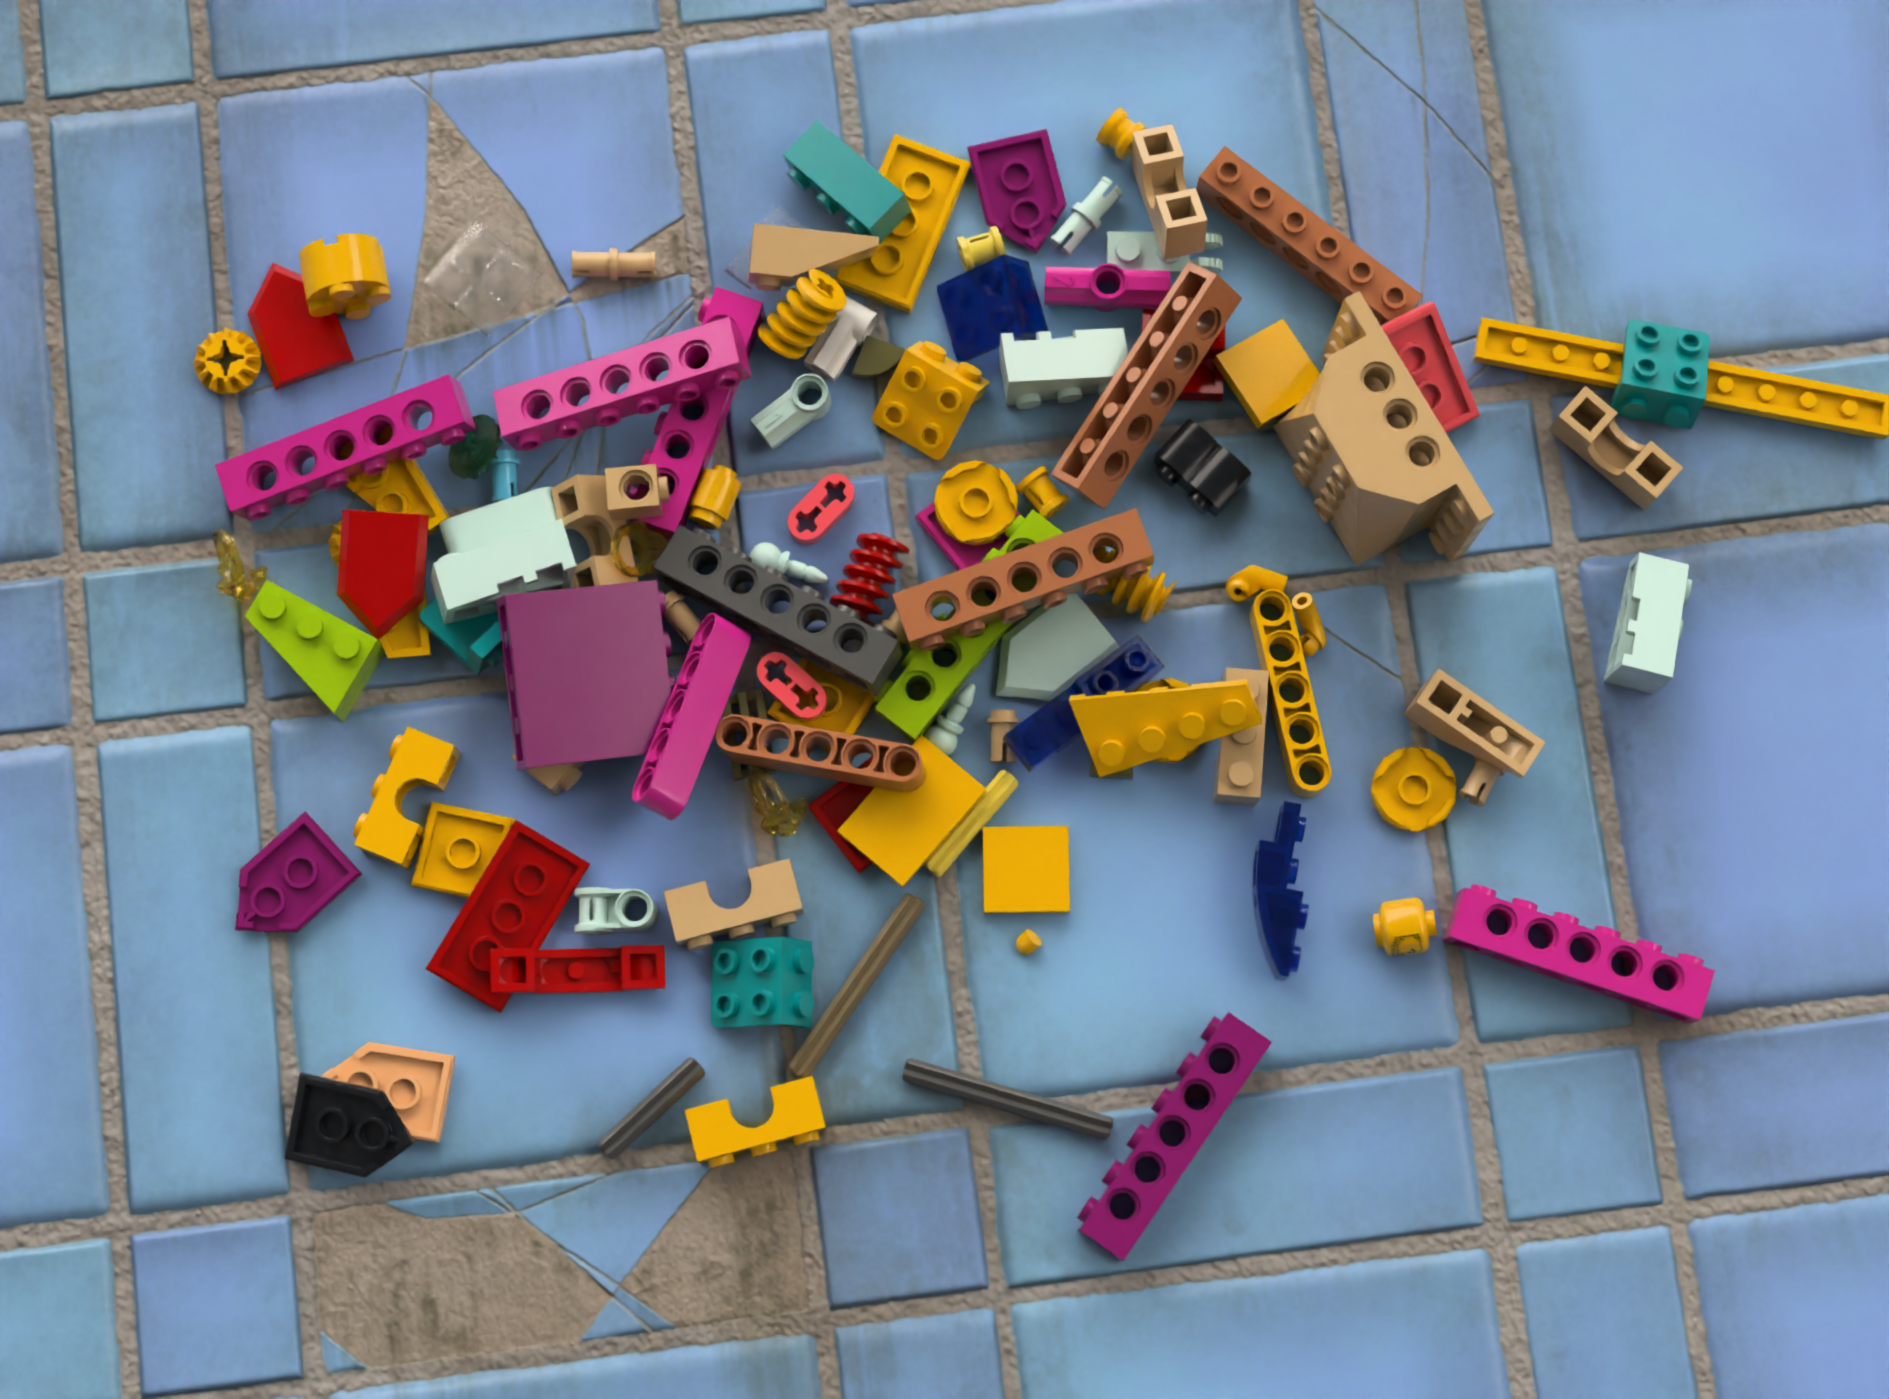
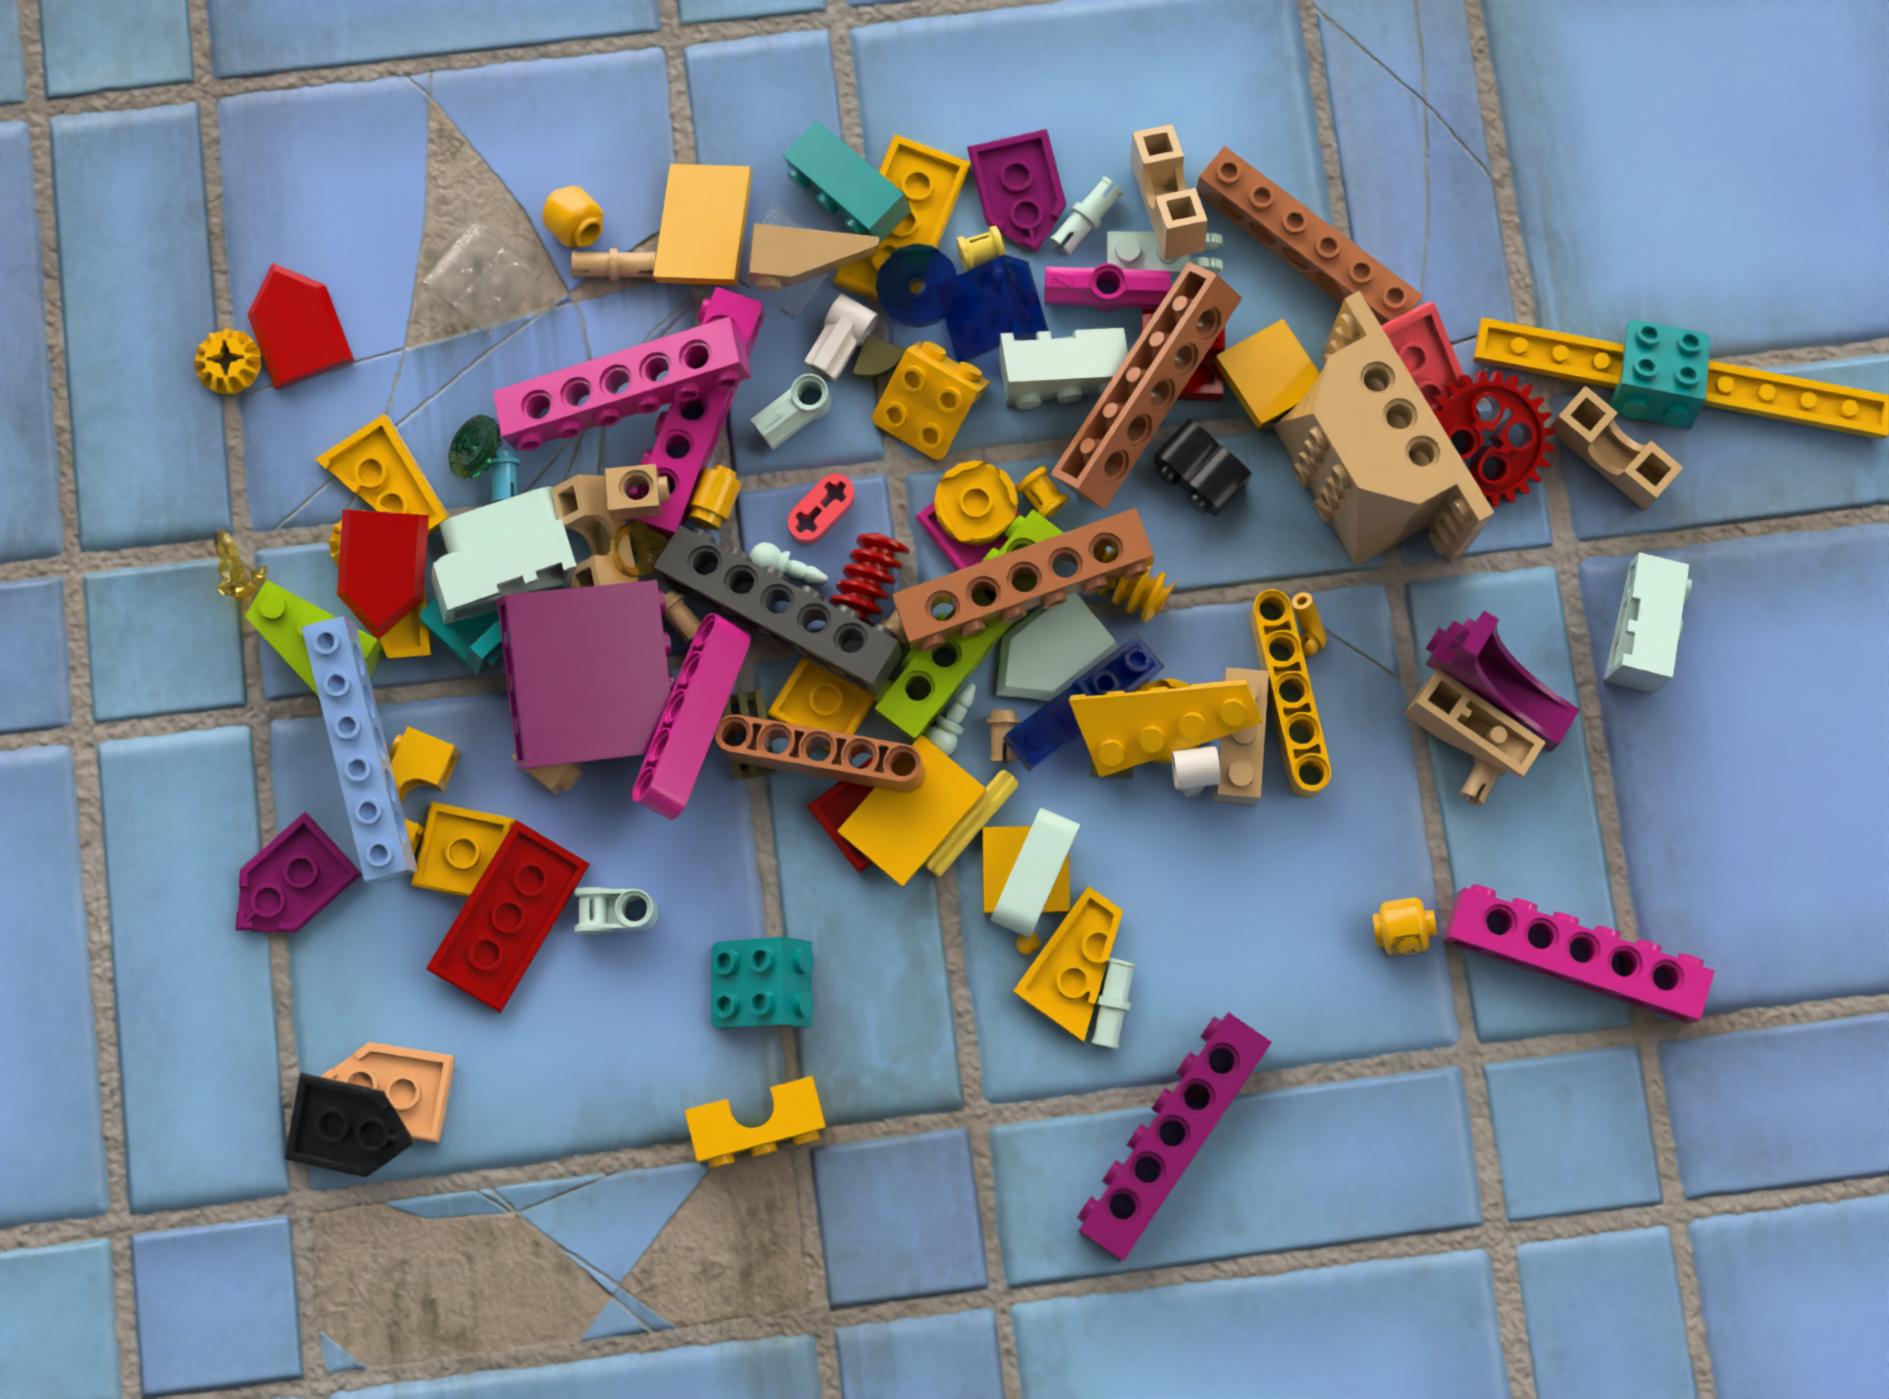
(245, 474): dark pink brick -> none
(344, 276): yellow brick -> none
(359, 749): none -> light blue brick
(573, 217): none -> yellow head
(577, 970): red slope -> none
(651, 1108): dark grey axle -> none
(703, 224): none -> yellow tile
(772, 899): tan arch -> none
(776, 817): clear yellow piece -> none
(785, 694): coral beam -> none
(803, 315): yellow piece -> none
(856, 986): dark tan axle -> none
(913, 265): none -> clear blue plate
(1007, 1099): dark grey axle -> none
(1035, 872): none -> light aqua beam
(1072, 964): none -> yellow wing
(1113, 1003): none -> light aqua pin
(1118, 133): yellow wheel -> none
(1195, 769): none -> white piece
(1251, 580): yellow arm -> none
(1276, 908): clear blue slope -> none
(1413, 789): yellow tile -> none
(1484, 665): none -> magenta arch
(1514, 463): none -> red gear

